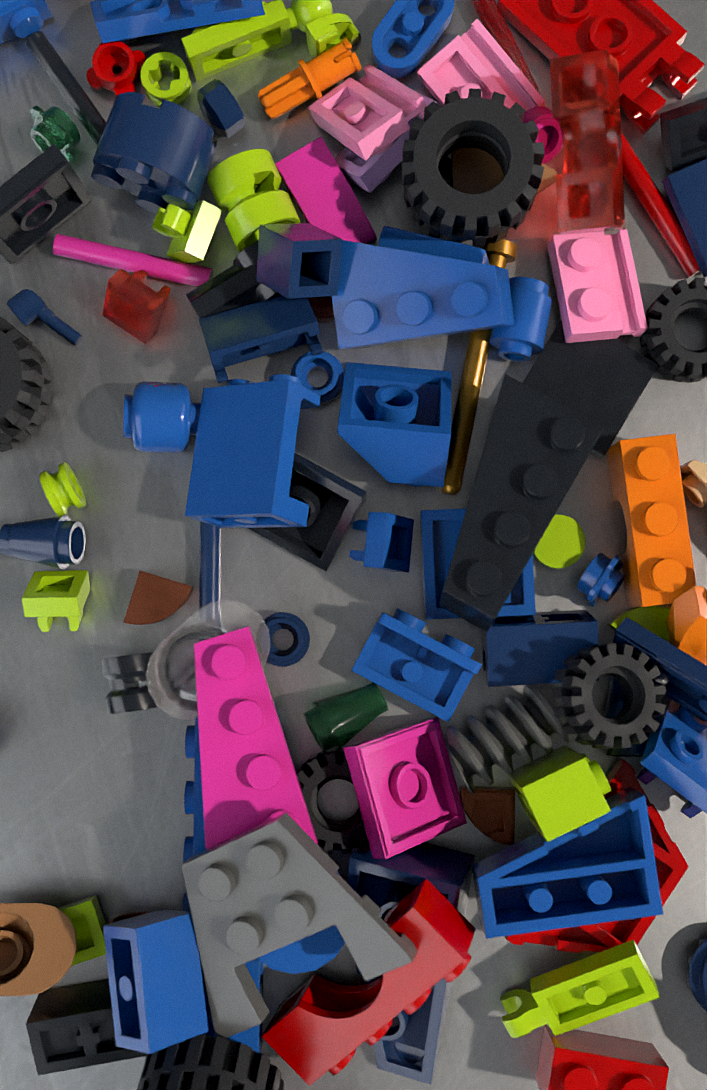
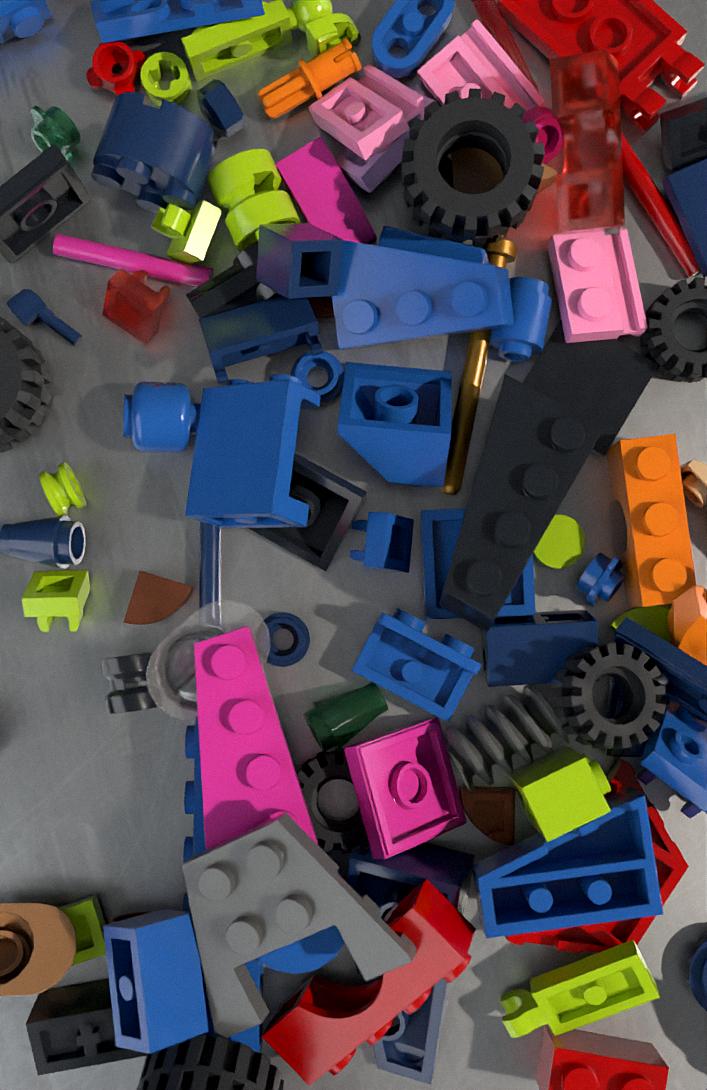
(66, 84): black bar -> none

